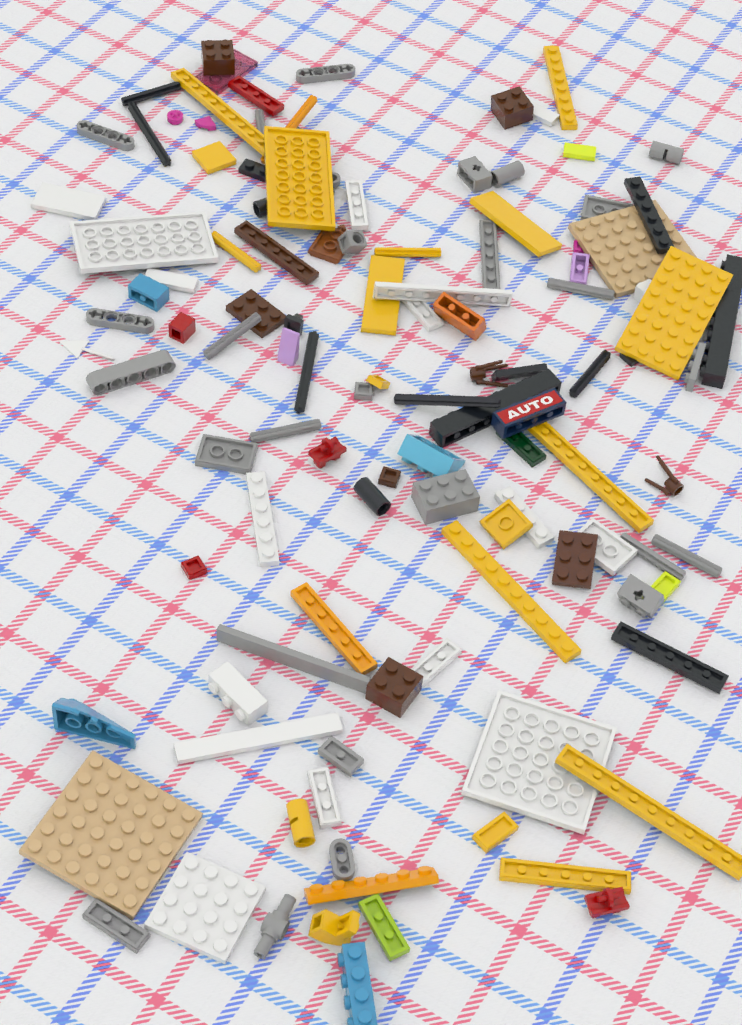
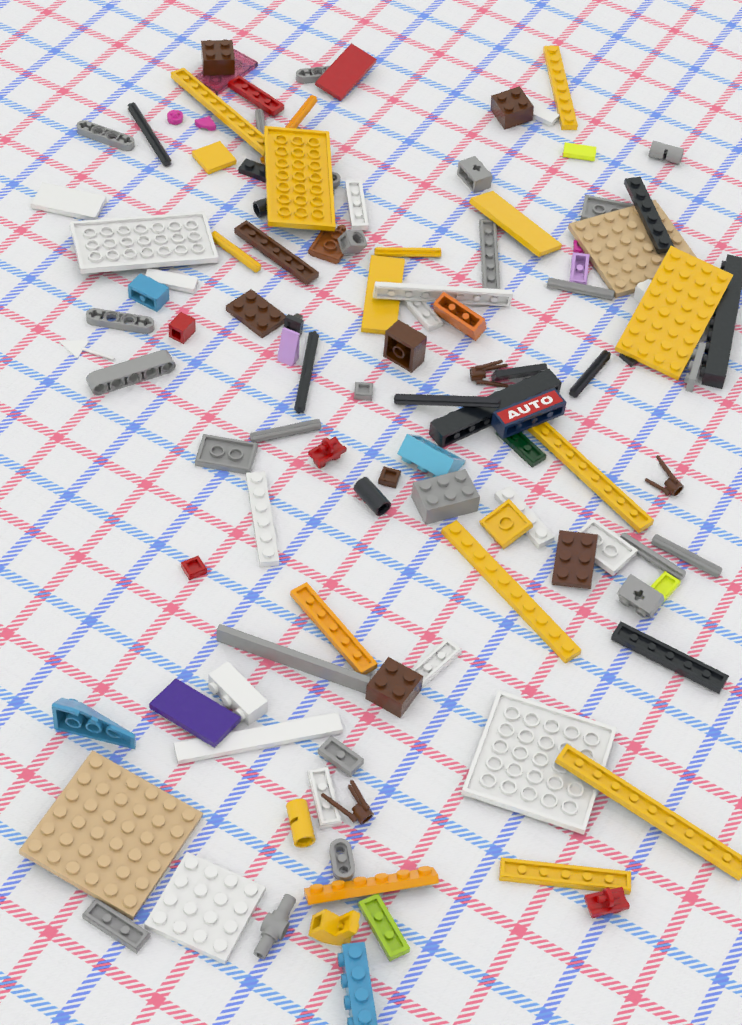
(151, 93): black axle -> none
(195, 712): none -> dark purple tile
(232, 335): light grey axle -> none
(345, 72): none -> red tile
(361, 811): none -> reddish brown plant
(378, 381): yellow tile -> none
(404, 346): none -> reddish brown brick
(495, 832): yellow tile -> none
(507, 173): light grey pin -> none

